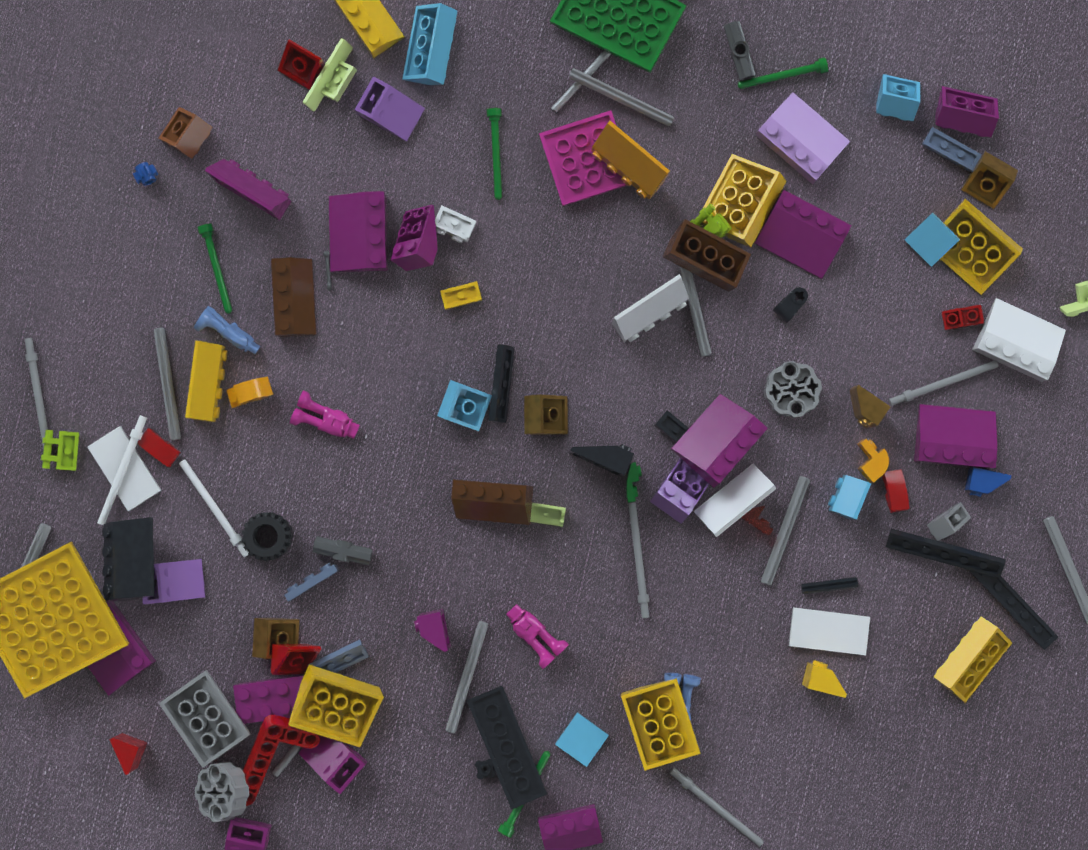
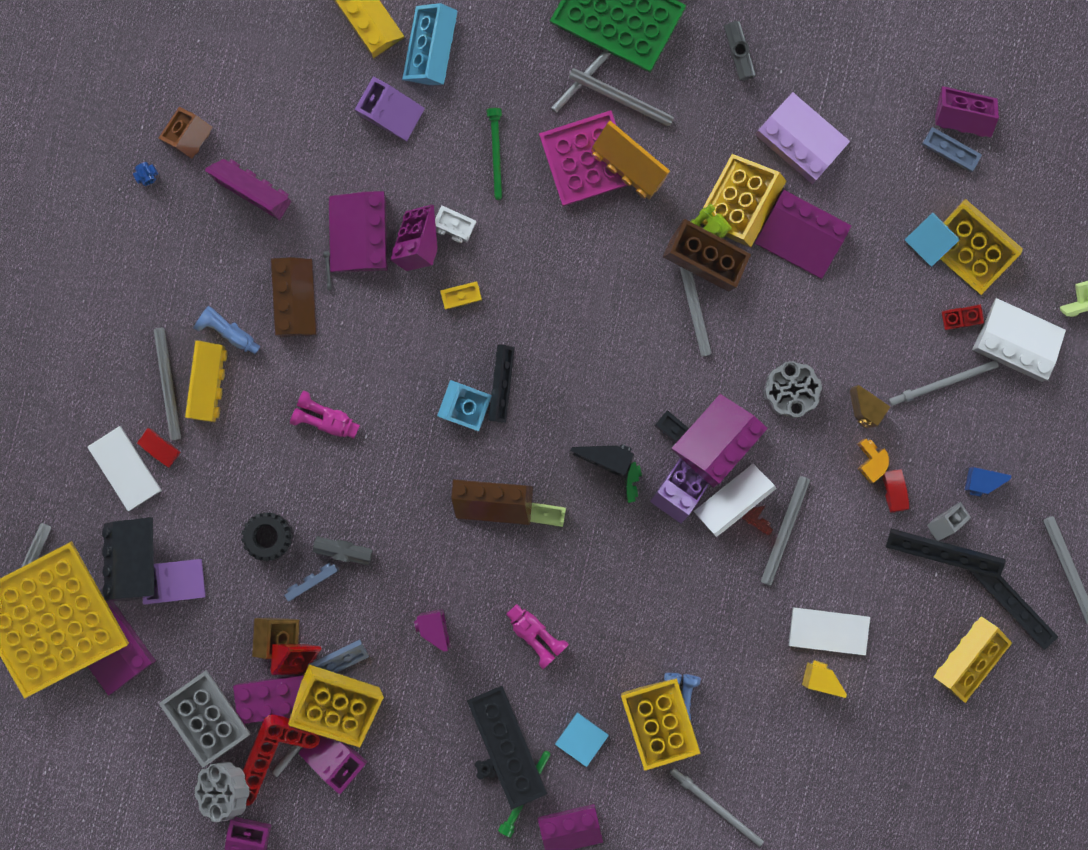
(31, 358): light grey bar -> none
(66, 453): lime plate -> none
(128, 751): red slope -> none
(136, 434): white bar -> none
(206, 232): green piece -> none
(235, 538): white bar -> none
(249, 391): light orange brick -> none
(300, 64): red slope -> none
(333, 77): yellowish green bracket -> none
(466, 677): light grey axle -> none
(545, 414): pearl gold slope -> none
(643, 597): light grey bar -> none
(650, 309): white slope -> none
(789, 306): black piece -> none
(819, 66): green piece -> none
(829, 585): black axle -> none
(849, 497): medium azure slope -> none
(898, 98): medium azure slope -> none
(956, 436): magenta slope -> none
(990, 180): pearl gold slope -> none

